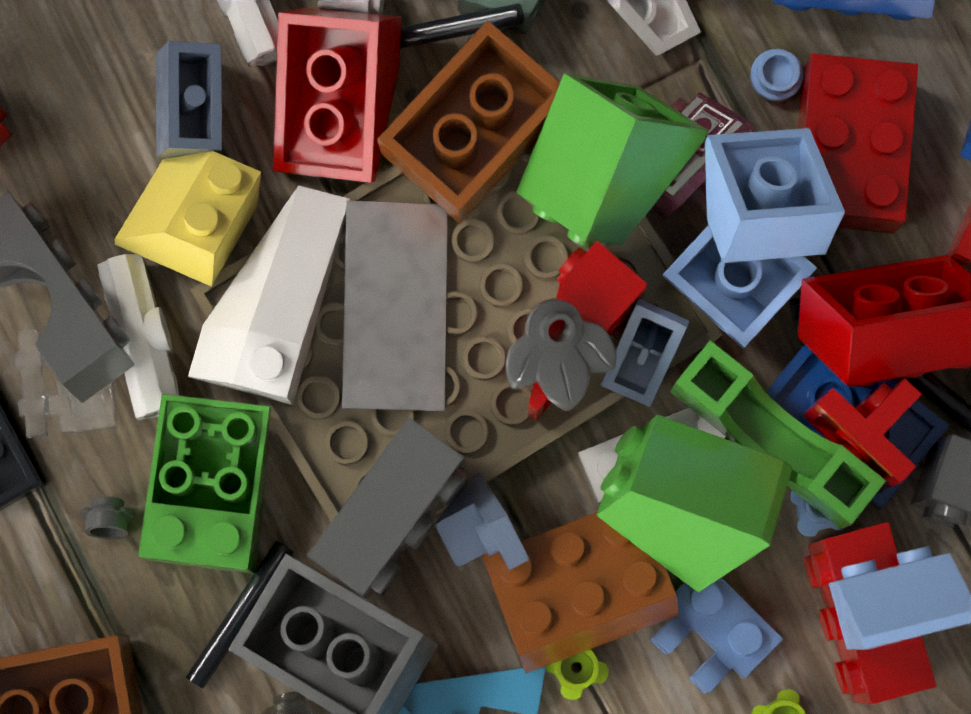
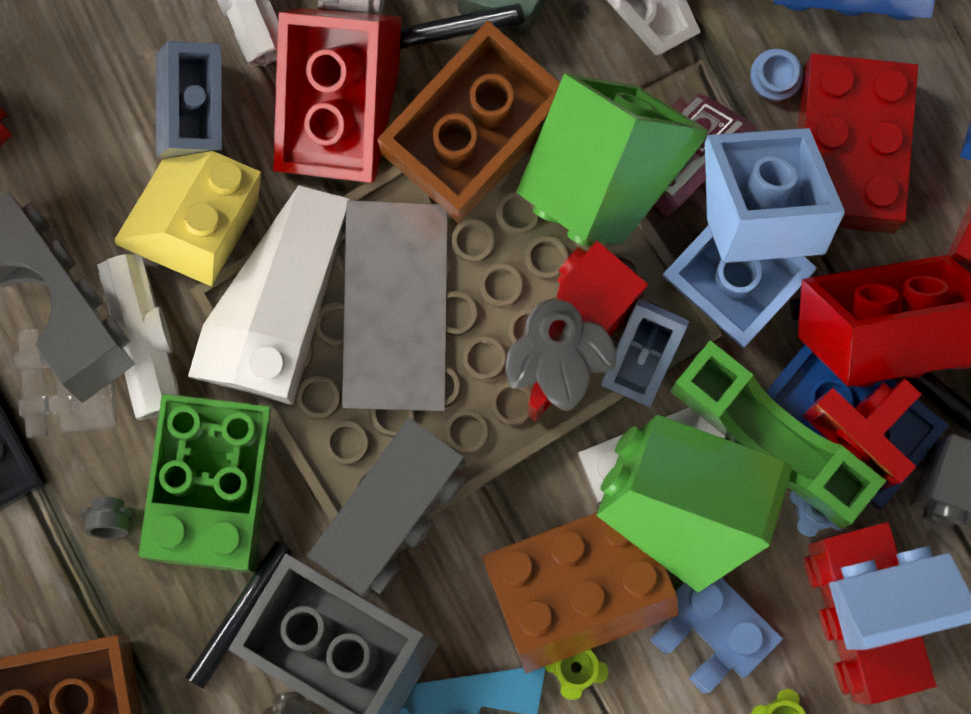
(479, 525): sand blue slope -> none

